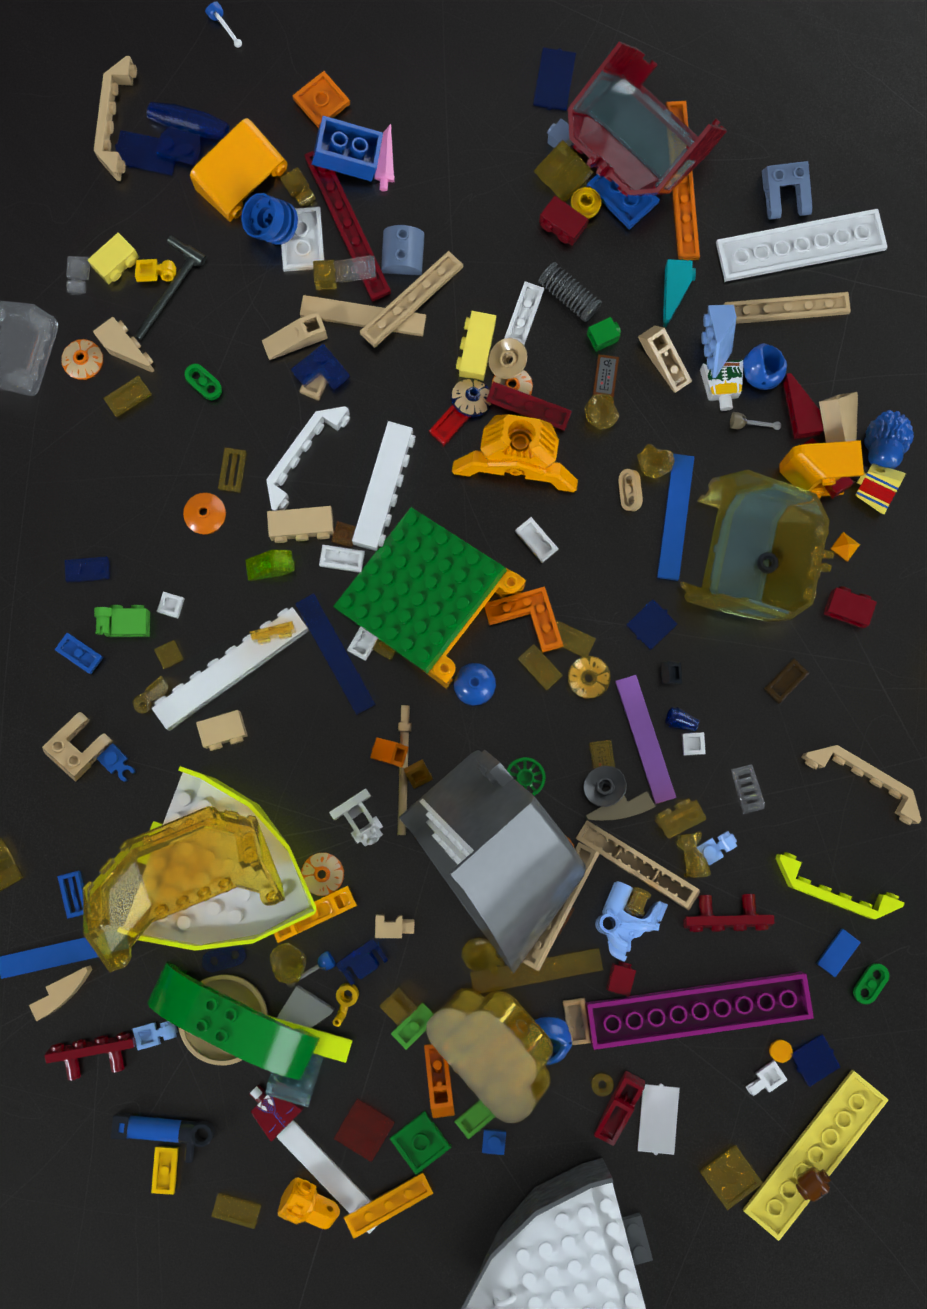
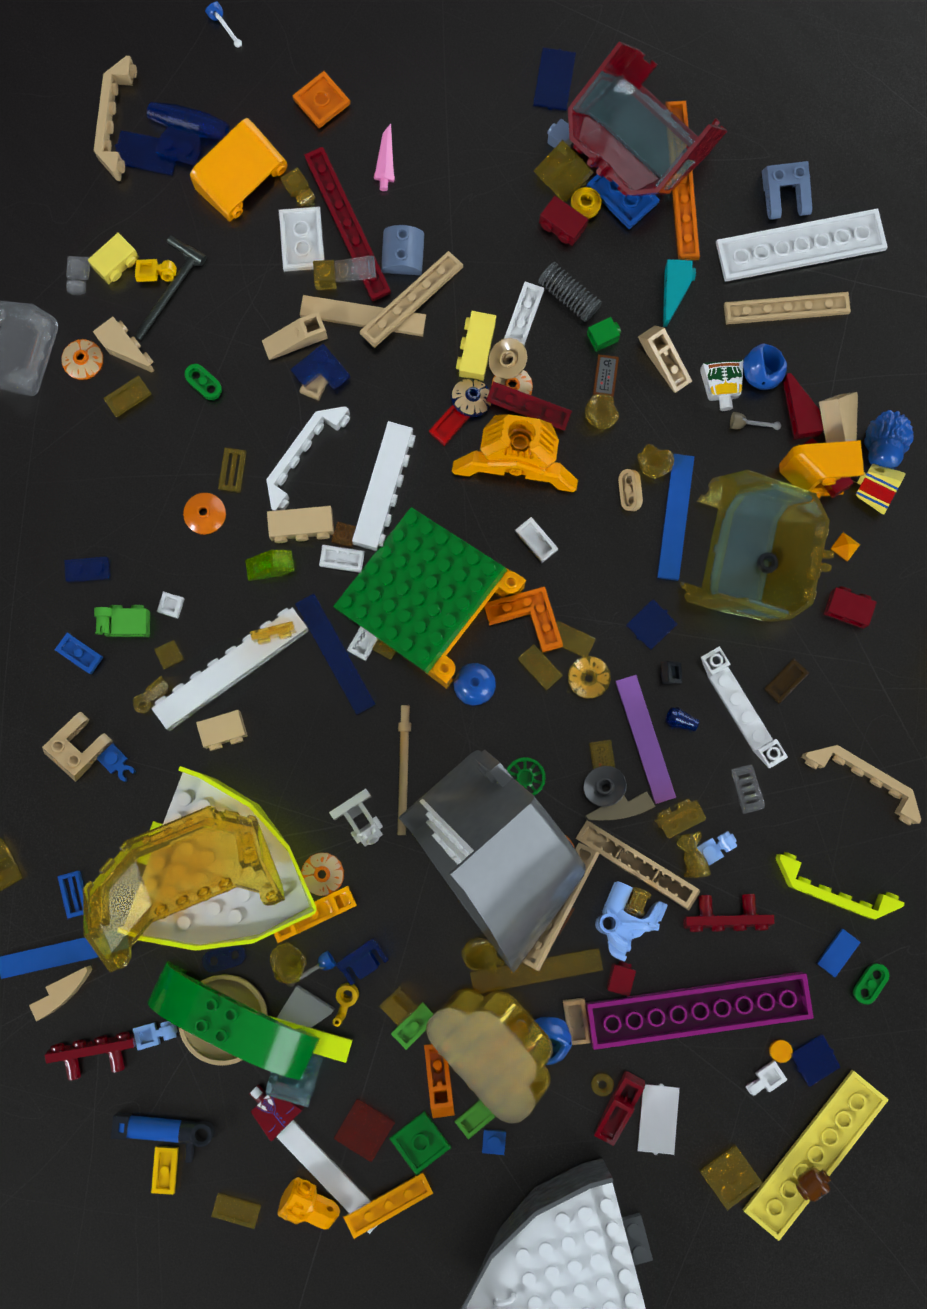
(269, 219): blue wheel -> none
(347, 148): blue brick -> none
(389, 752): orange brick -> none
(393, 929): tan hips -> none
(418, 774): pearl gold plate -> none
(693, 743): white tile -> none
(718, 336): light blue slope -> none
(740, 708): none -> white slope

